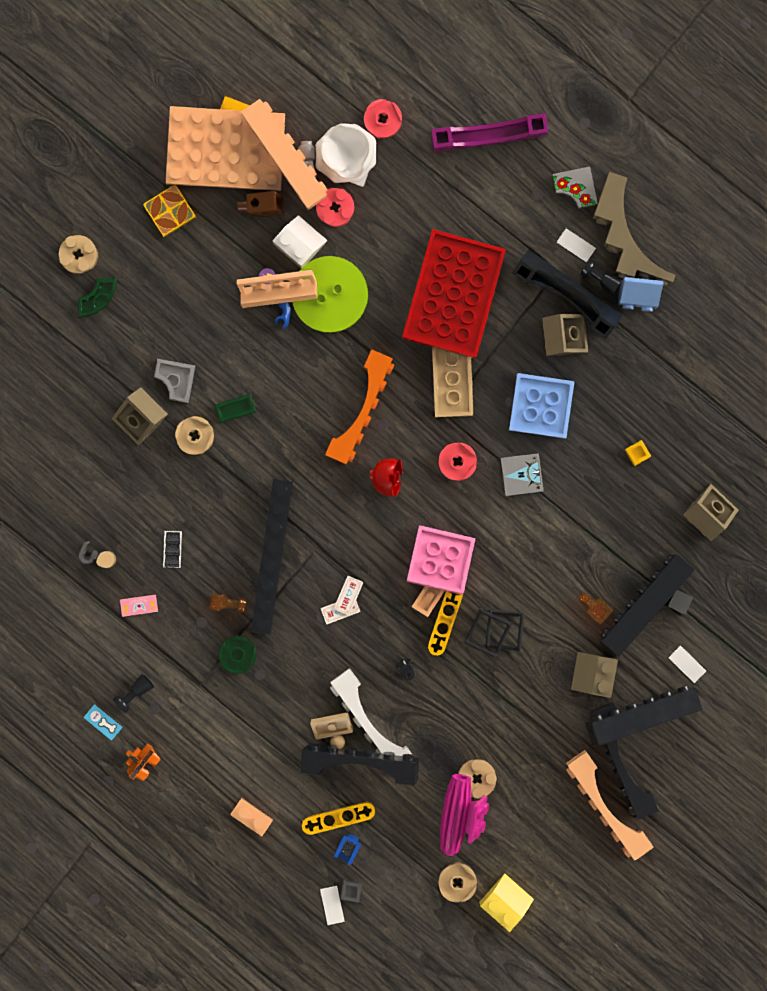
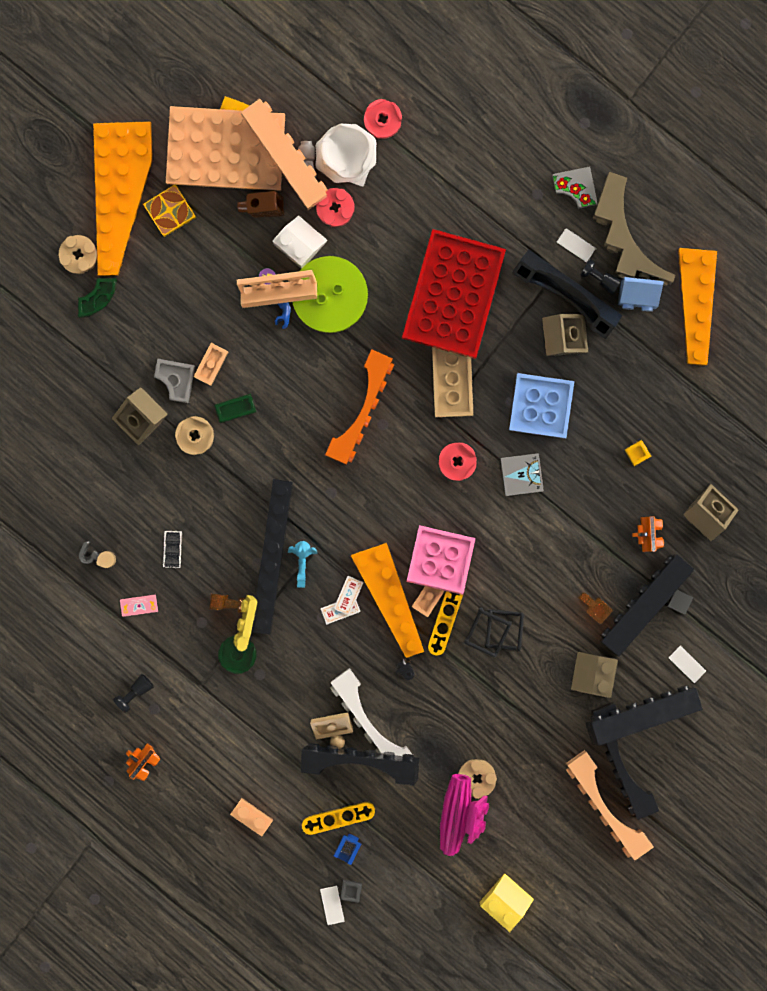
(103, 722): medium azure sticker -> none
(121, 173): none -> light orange wing
(211, 364): none -> light nougat plate
(245, 624): none -> light yellow hinge
(302, 550): none -> medium azure piece
(384, 584): none -> light orange wing
(386, 476): red cylinder -> none
(457, 894): tan plate -> none
(467, 137): magenta arch -> none
(647, 534): none -> orange hips
(697, 289): none -> light orange wing

